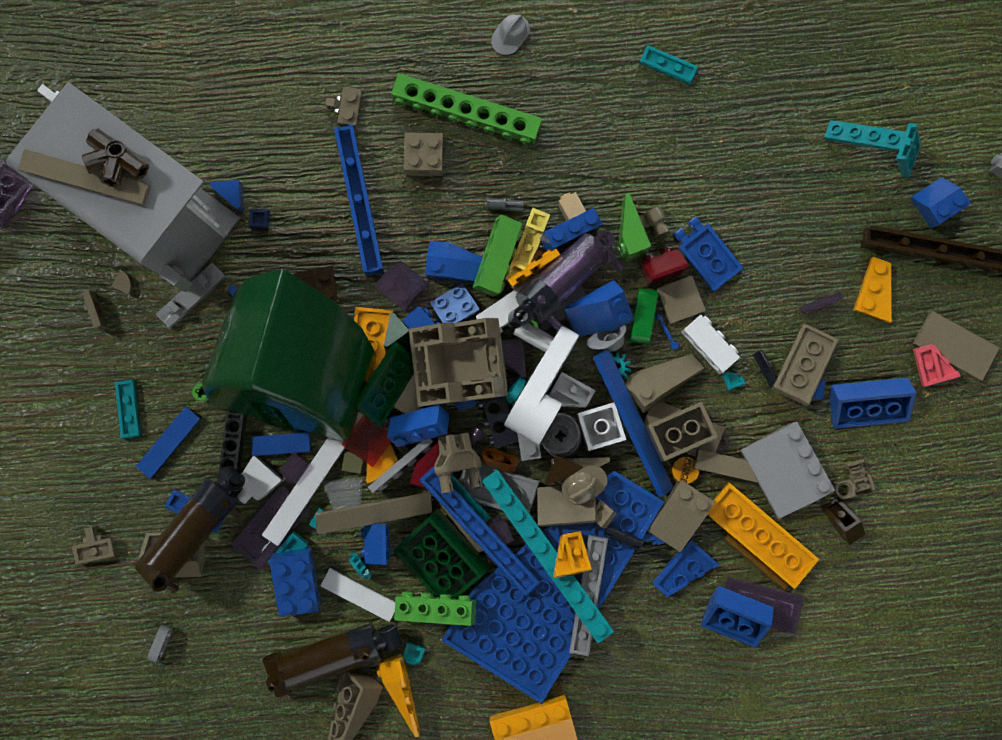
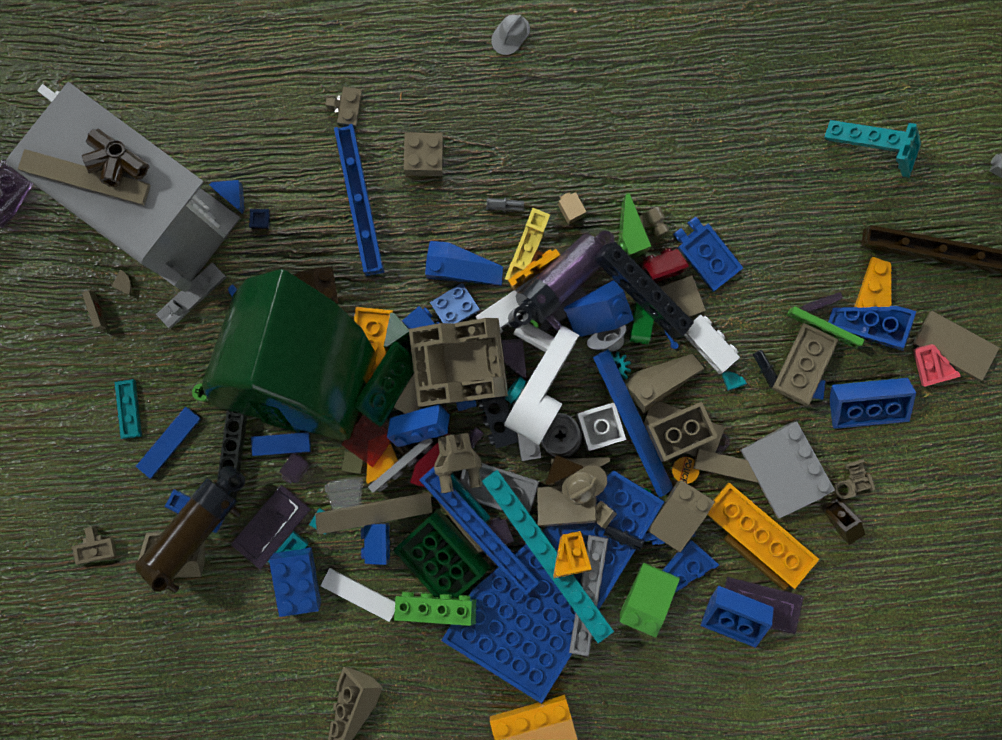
(159, 643): light grey beam -> none
(259, 480): white torso -> none
(304, 489): white tile -> none
(329, 657): dark brown piece -> none
(359, 566): teal gear -> none
(397, 683): light orange wedge -> none
(401, 286): clear purple slope -> none
(405, 84): bright green brick -> none
(413, 653): teal tile -> none
(497, 256): bright green brick -> none
(499, 460): reddish brown plate -> none
(571, 230): blue brick -> none
(571, 392): white wing -> none
(643, 290): none -> black brick
(649, 600): none -> bright green slope
(668, 65): teal tile -> none
(826, 327): none -> bright green tile
(878, 324): none -> blue wedge
(940, 201): blue slope -> none

